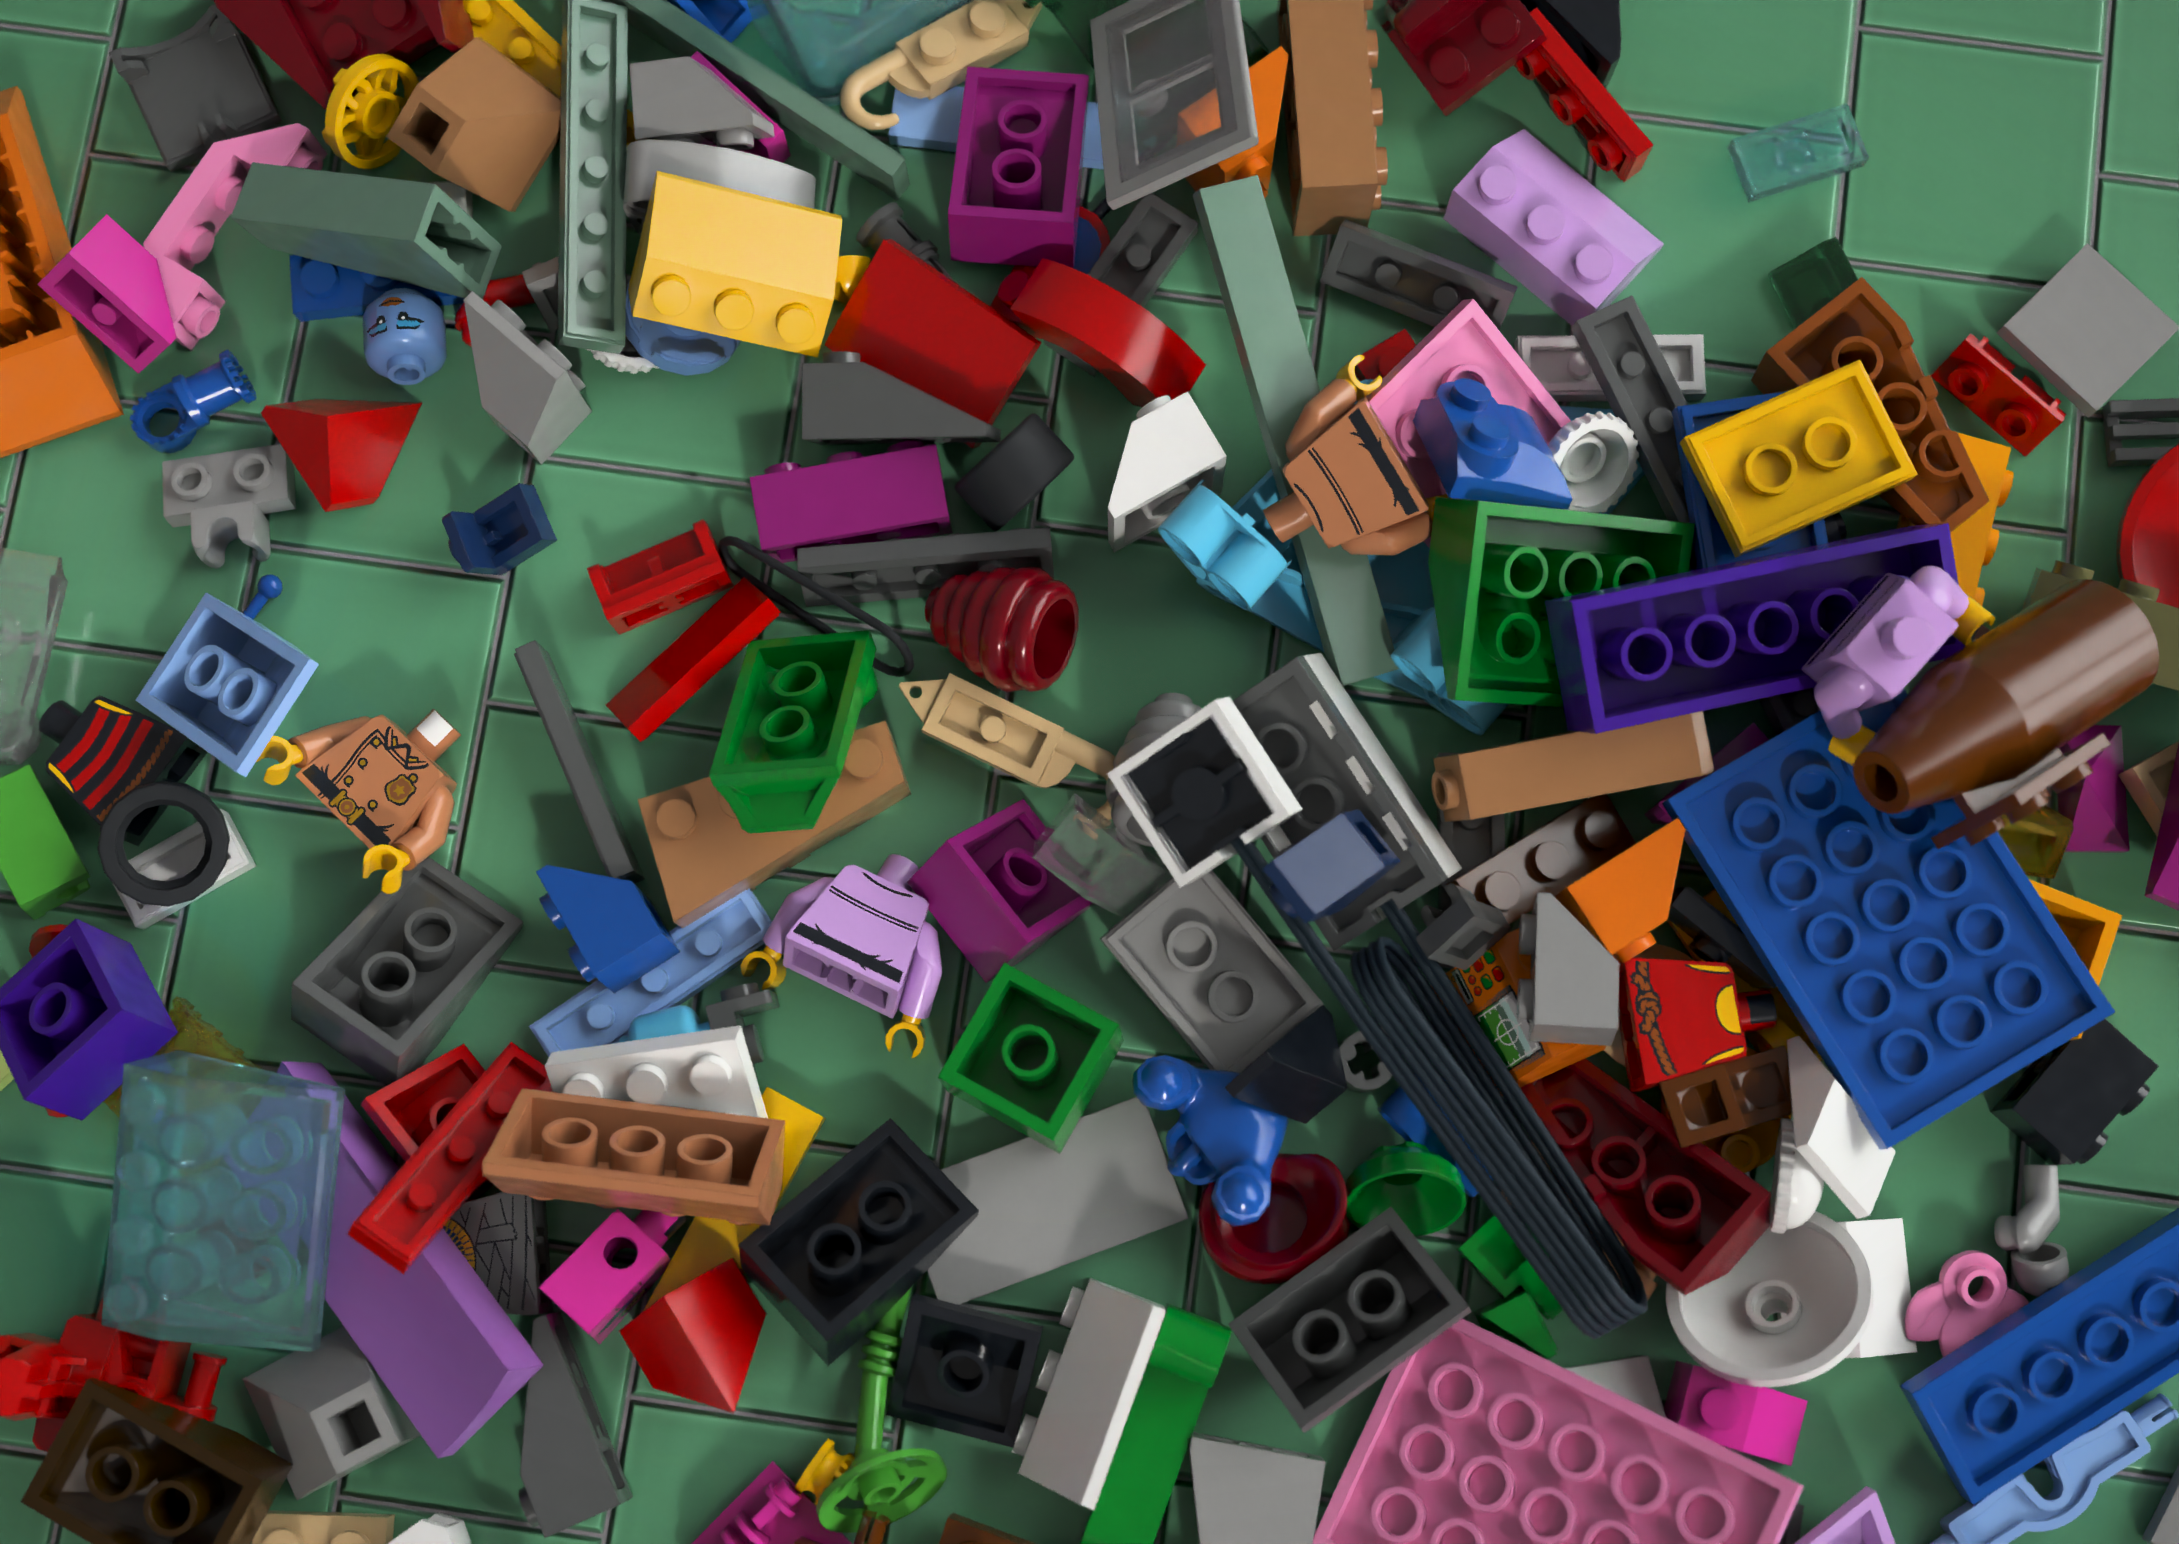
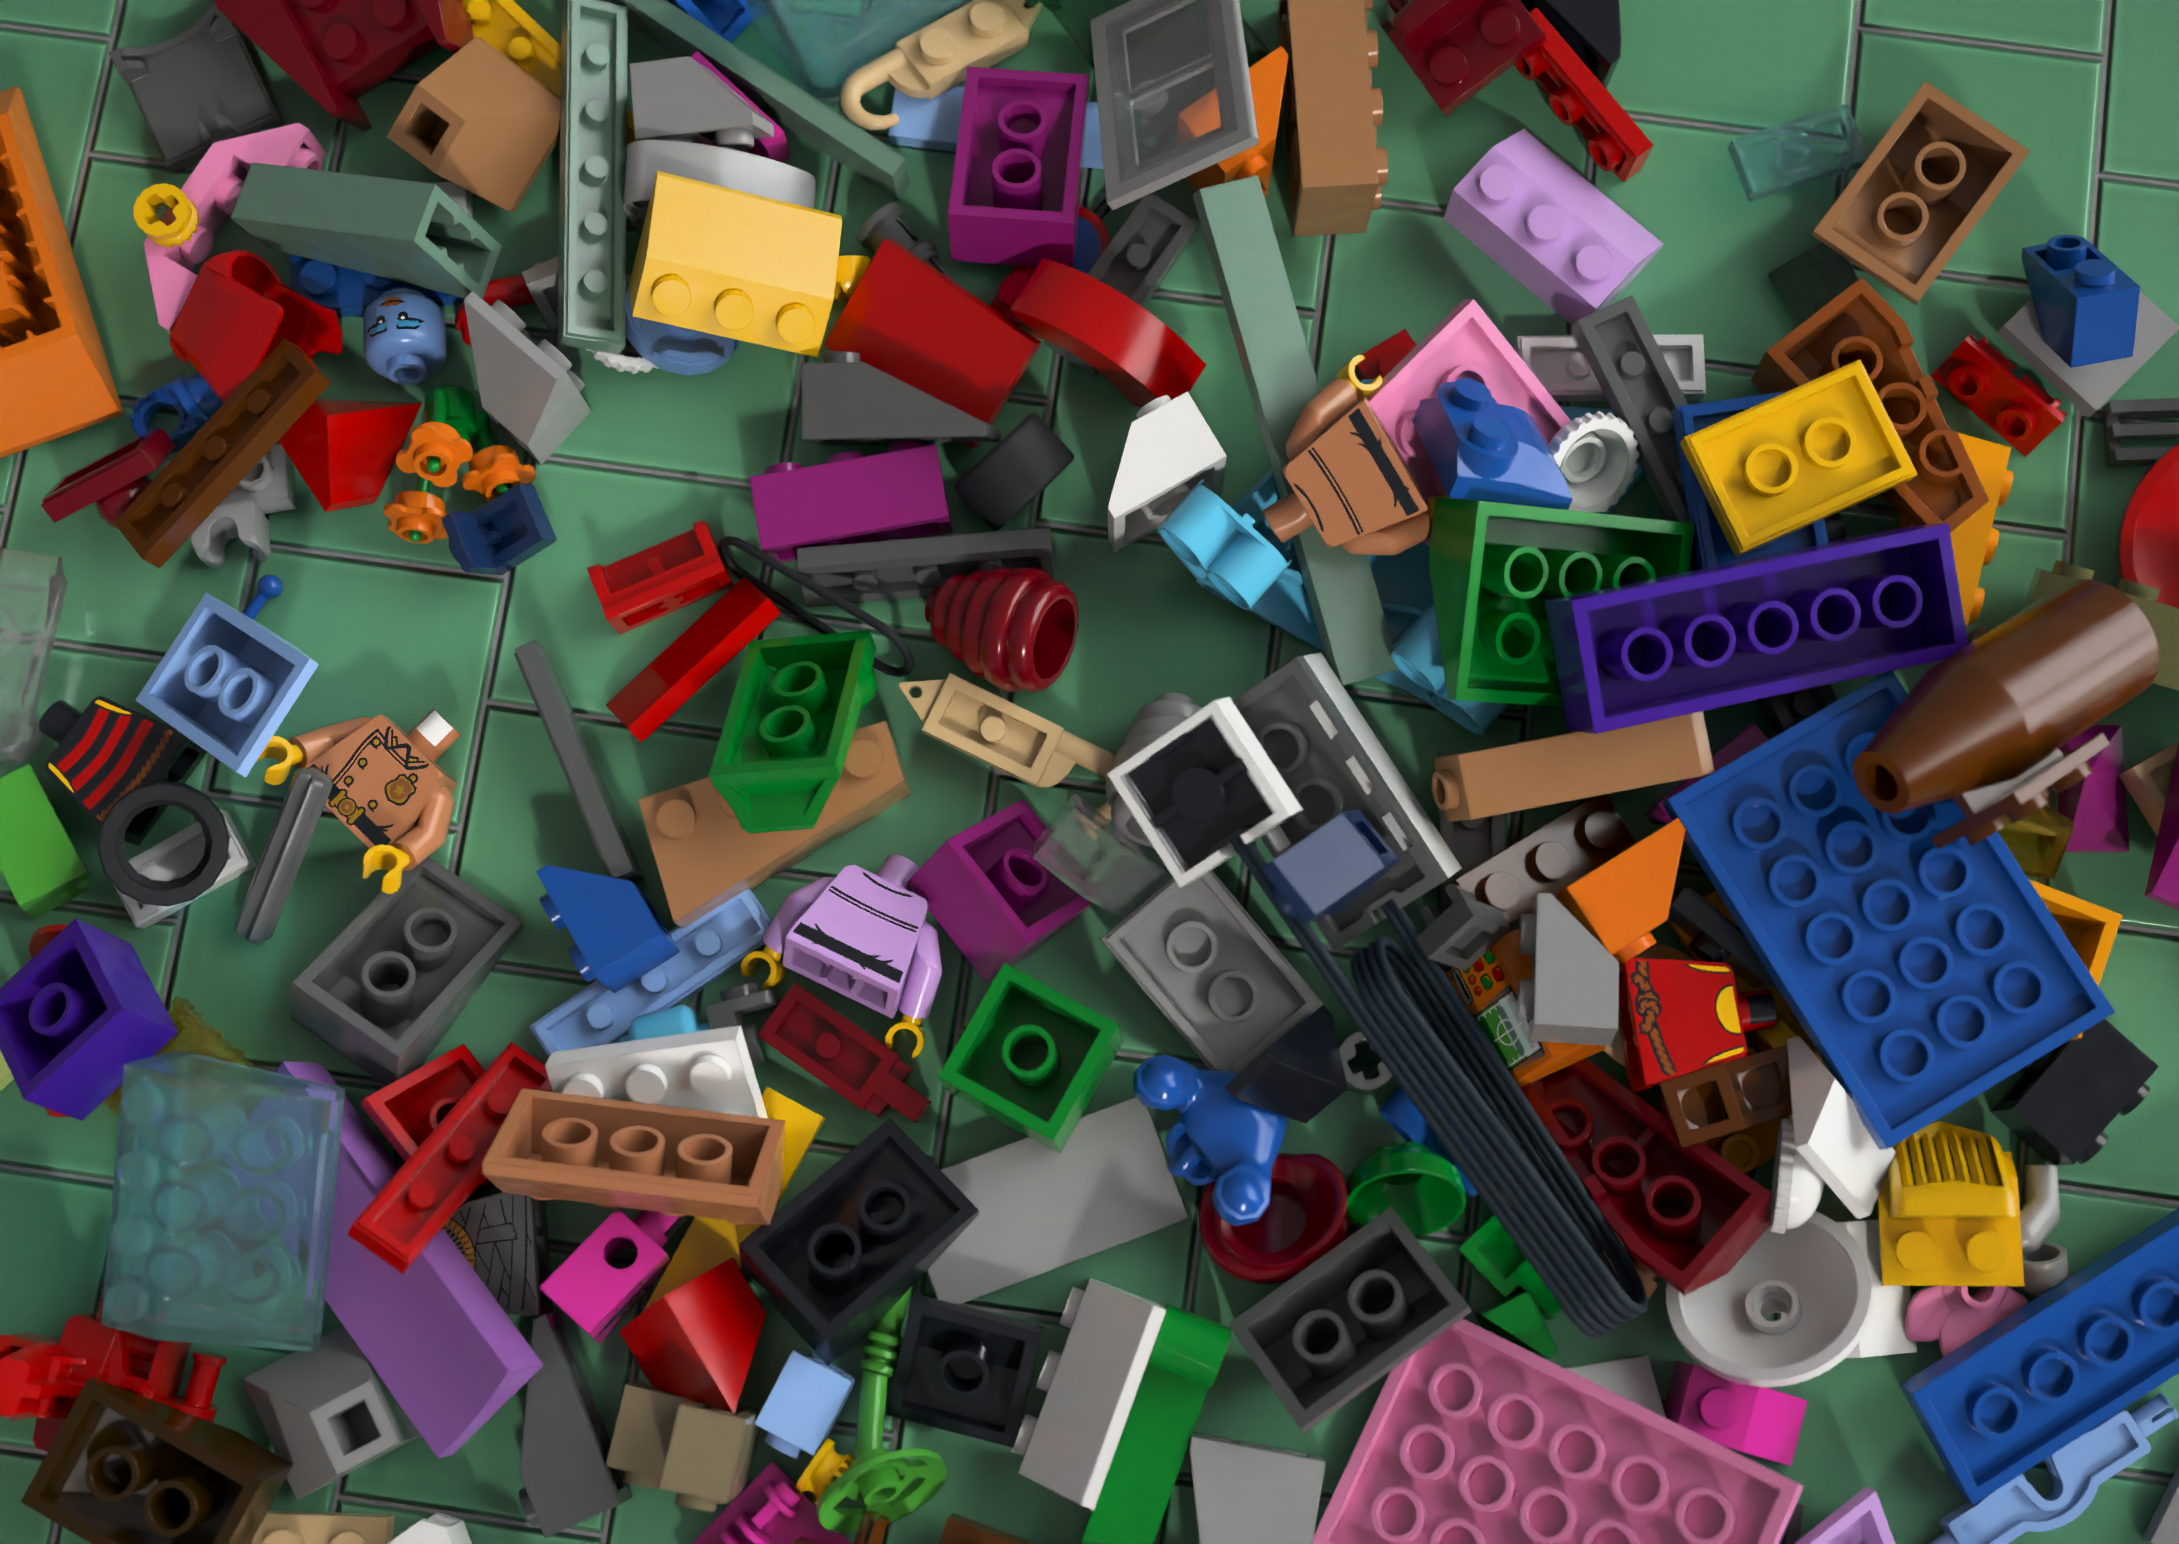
(110, 480): none -> dark red tile
(115, 293): dark pink slope -> none
(183, 210): none -> yellow bush
(222, 453): none -> reddish brown plate
(241, 315): none -> red piece
(283, 854): none -> dark grey axle
(370, 111): yellow wheel -> none
(436, 454): none -> orange plant
(683, 1446): none -> dark tan brick
(804, 1404): none -> light blue brick
(841, 1055): none -> dark red hinge
(1409, 277): dark grey plate -> none
(1885, 647): lavender torso -> none
(1920, 192): none -> medium nougat slope
(1950, 1211): none -> yellow piece
(2081, 301): none -> blue slope

